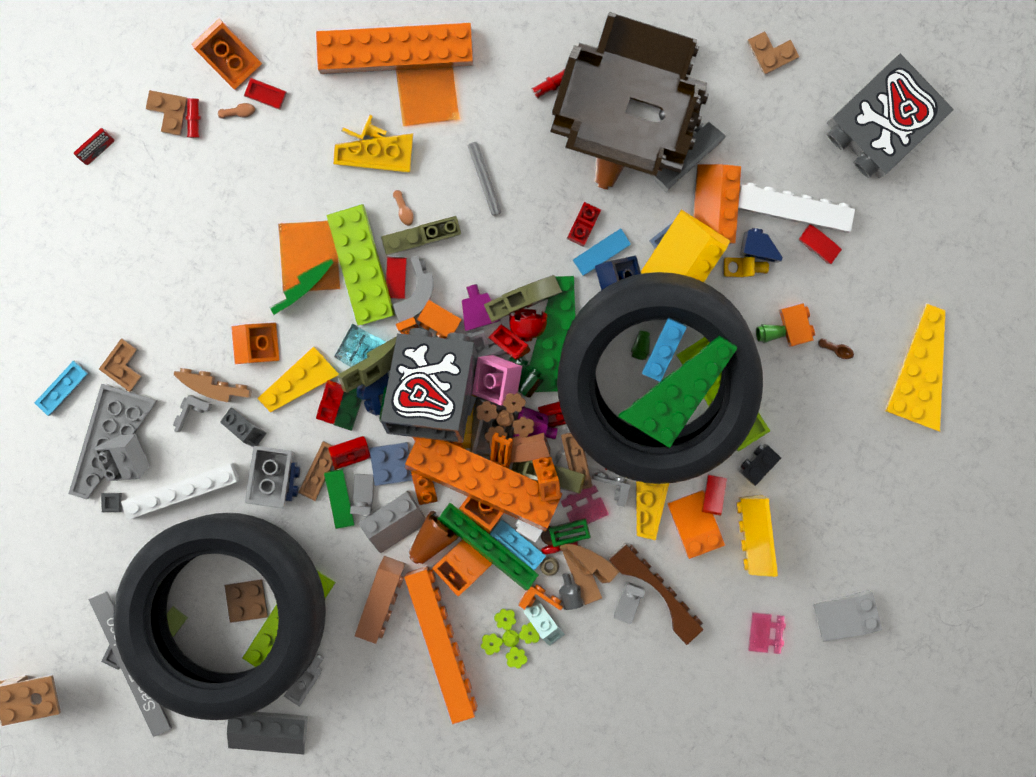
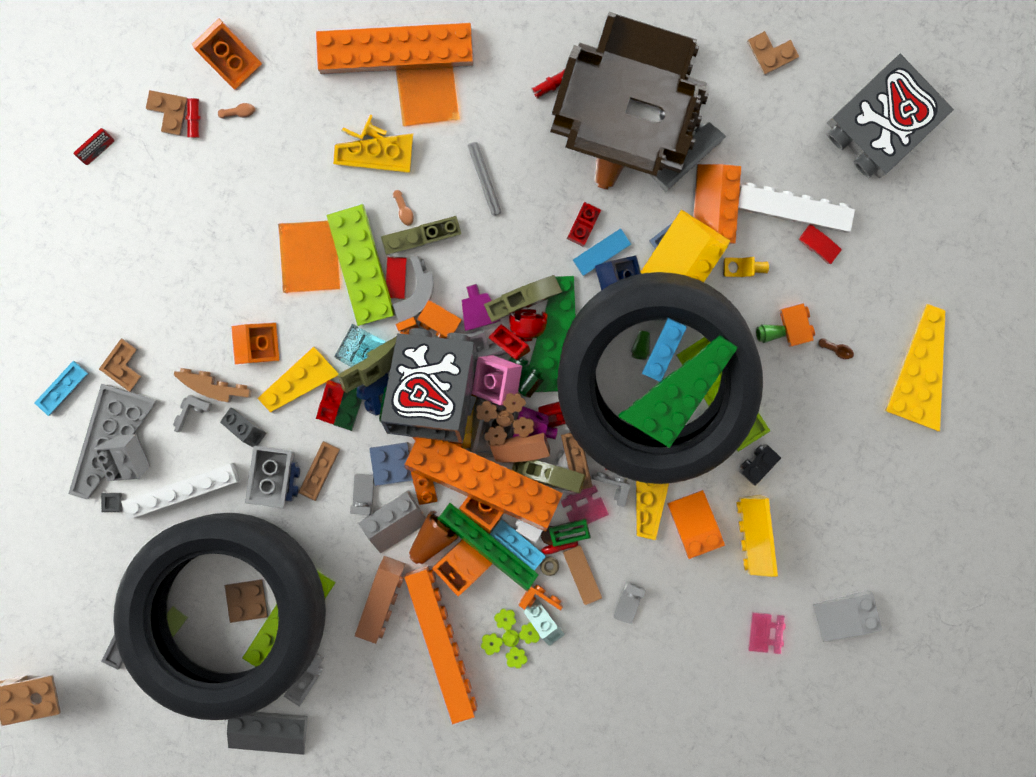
(151, 710): light grey tile -> none
(265, 93): red tile -> none
(307, 281): green slope -> none
(339, 498): green tile -> none
(349, 452): red slope -> none
(508, 450): orange tile -> none
(547, 479): orange bracket -> none
(570, 594): dark grey piece -> none
(590, 562): medium nougat slope -> none
(628, 563): reddish brown arch -> none
(714, 495): red tile -> none
(760, 246): dark blue slope -> none

